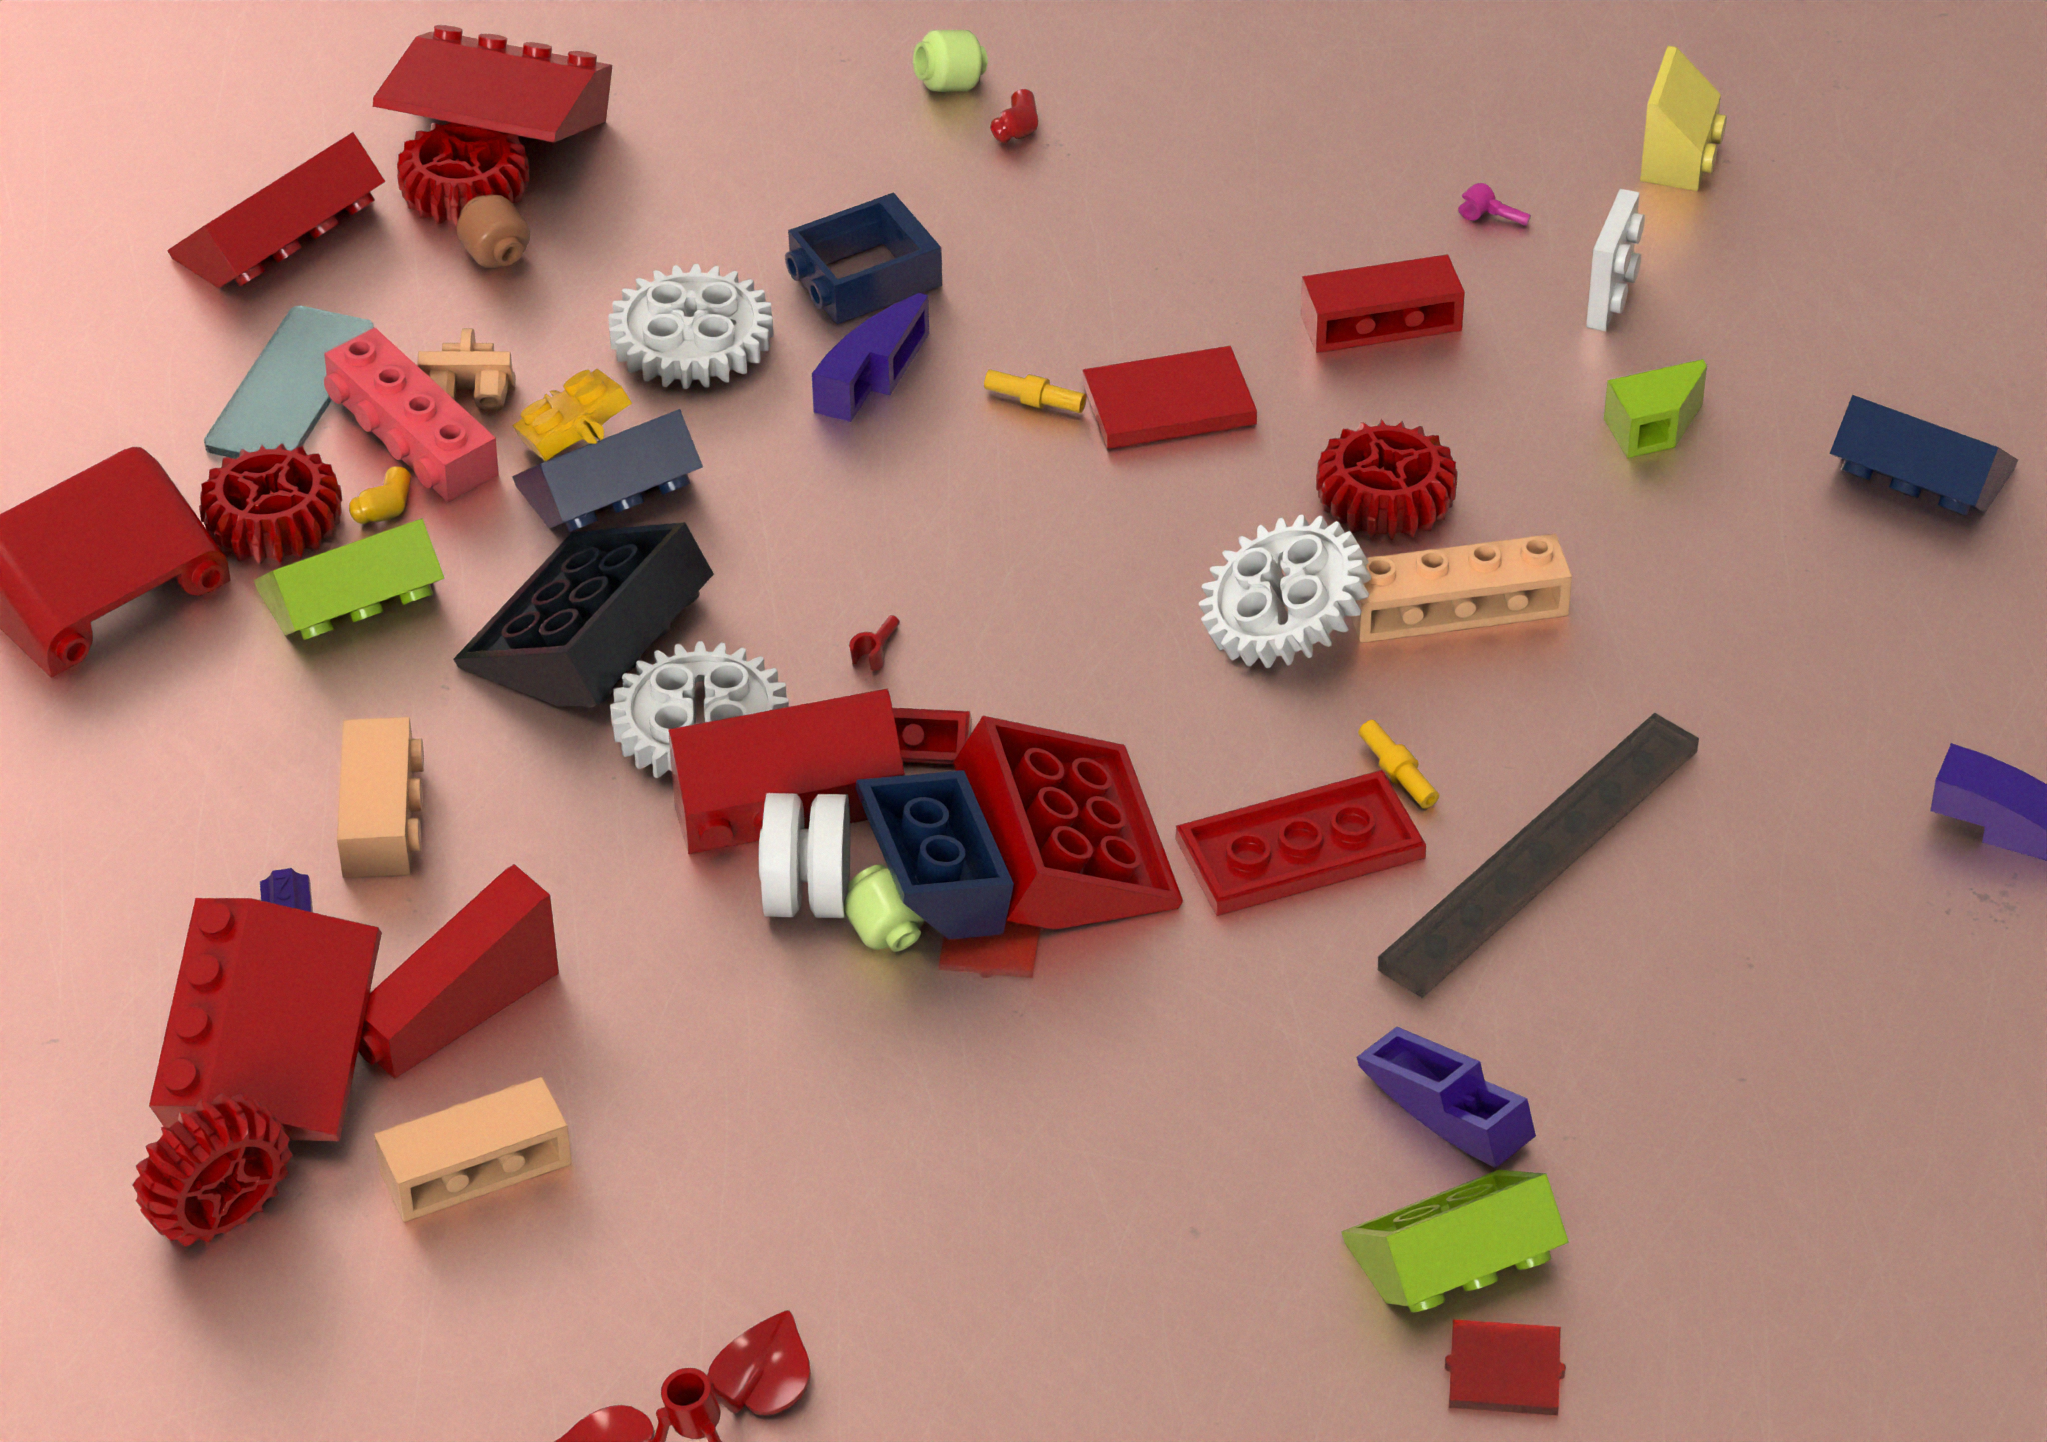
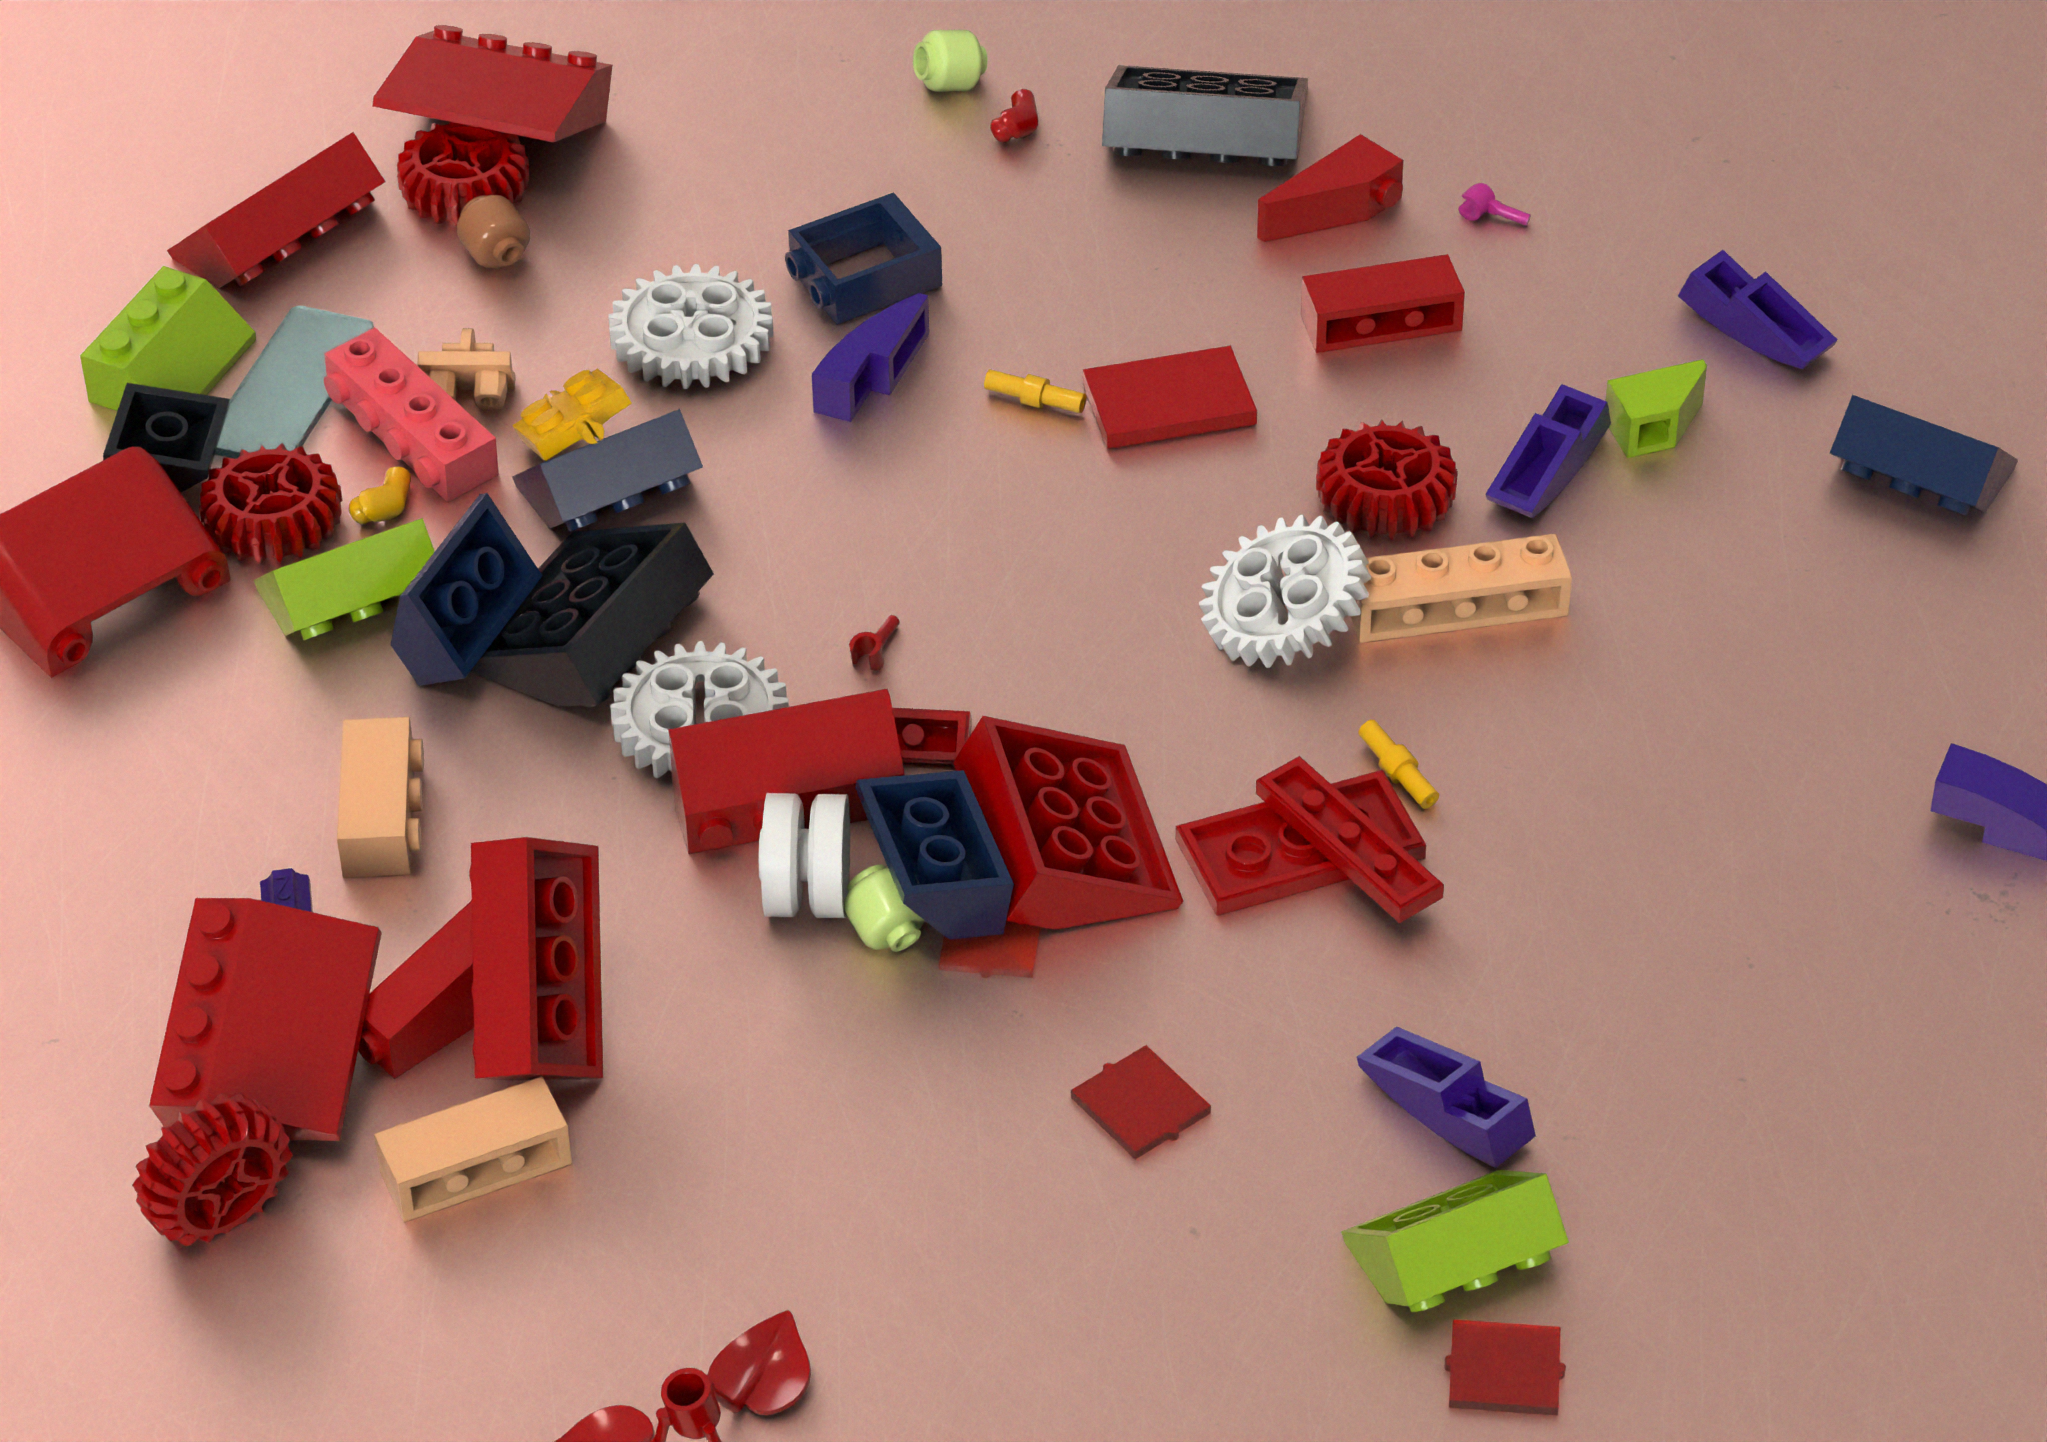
(166, 337): none -> lime slope
(171, 426): none -> black slope
(462, 596): none -> dark blue slope
(536, 960): none -> red slope
(1140, 1101): none -> clear red piece
(1204, 114): none -> slope
(1333, 192): none -> red slope
(1349, 839): none -> red tile
(1537, 855): clear smoke tile -> none
(1550, 452): none -> dark purple slope
(1615, 260): white plate -> none
(1681, 125): light yellow slope -> none
(1755, 312): none -> dark purple slope

